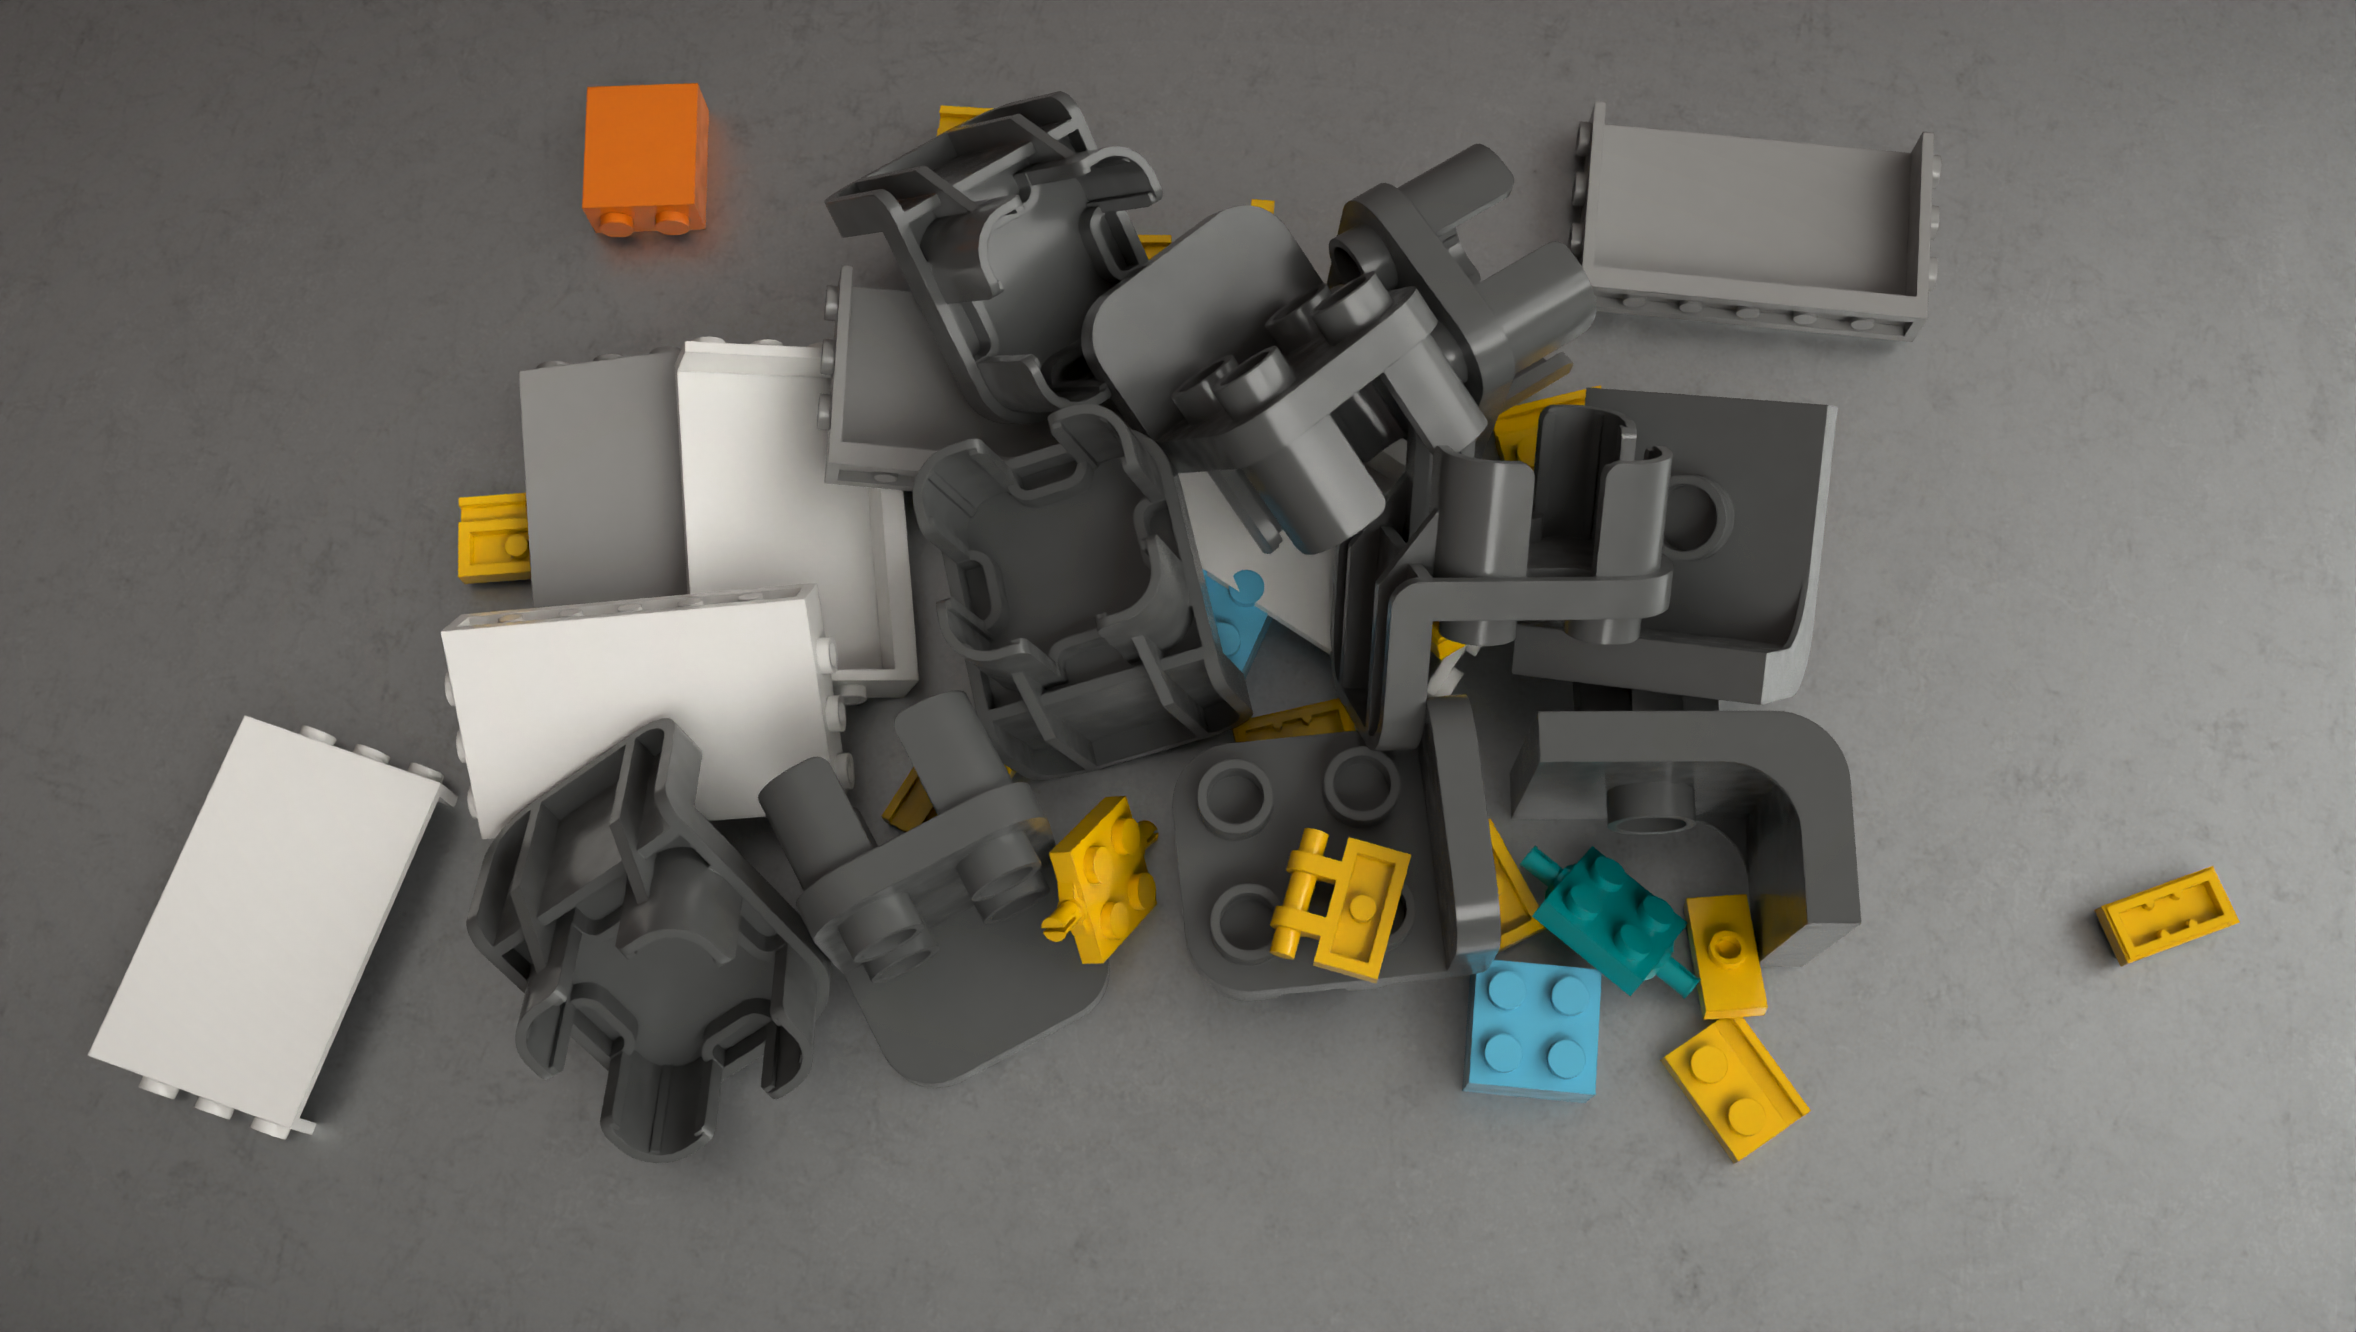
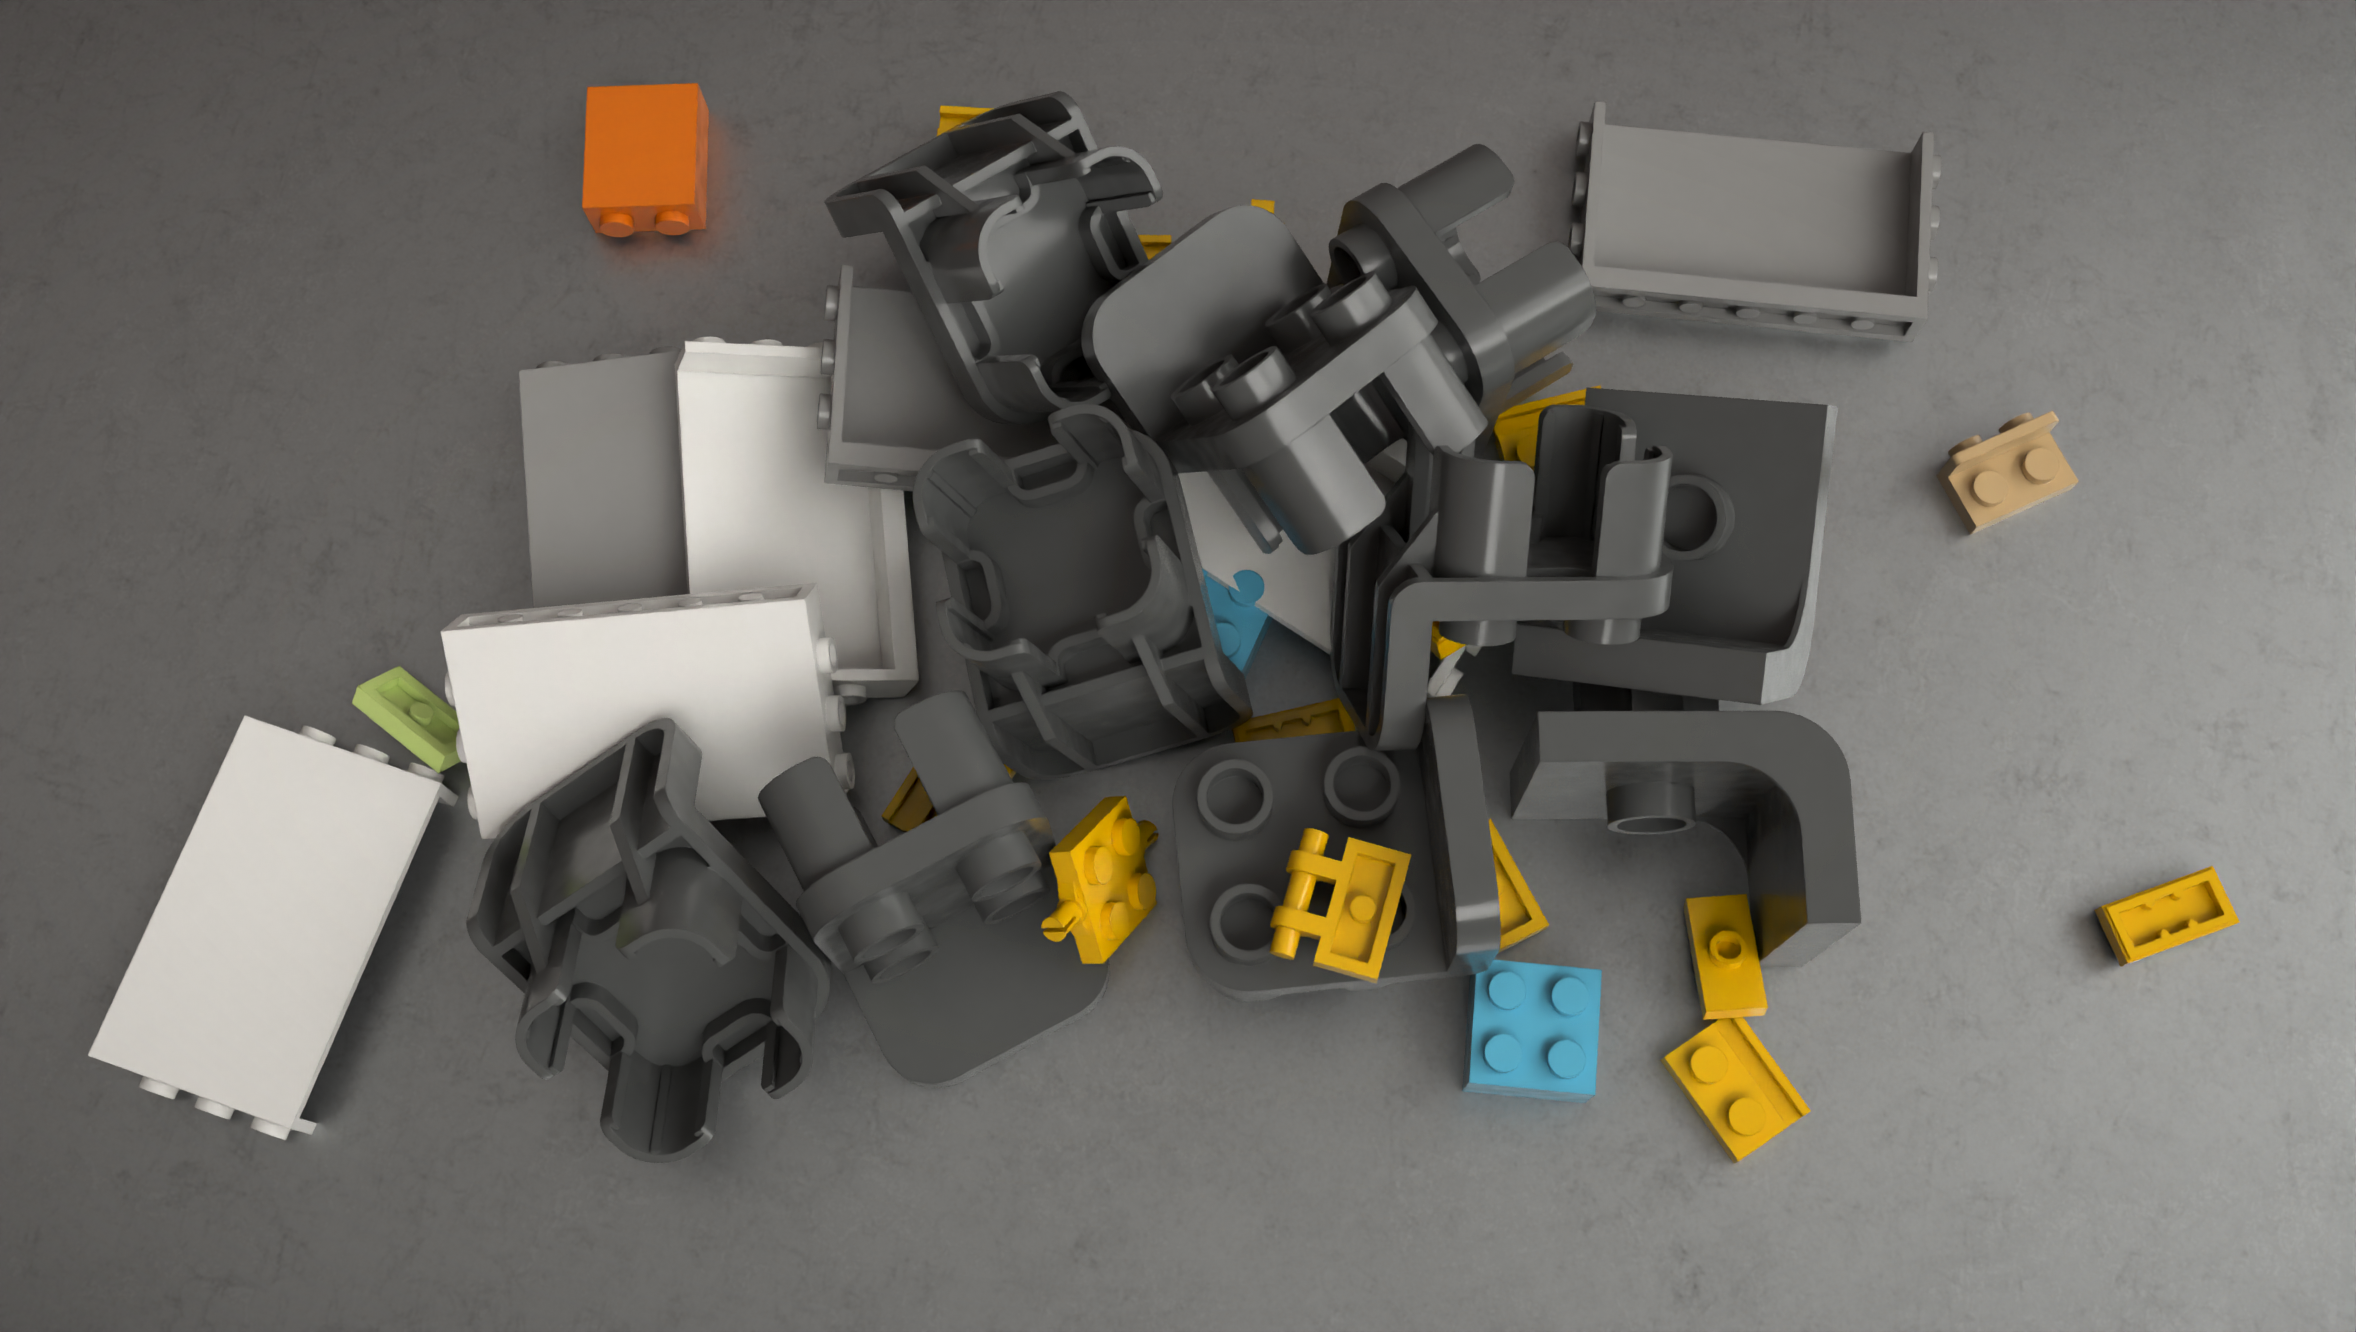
(411, 716): none -> yellowish green plate
(493, 539): yellow plate -> none
(1610, 920): teal plate -> none
(2007, 472): none -> tan bracket

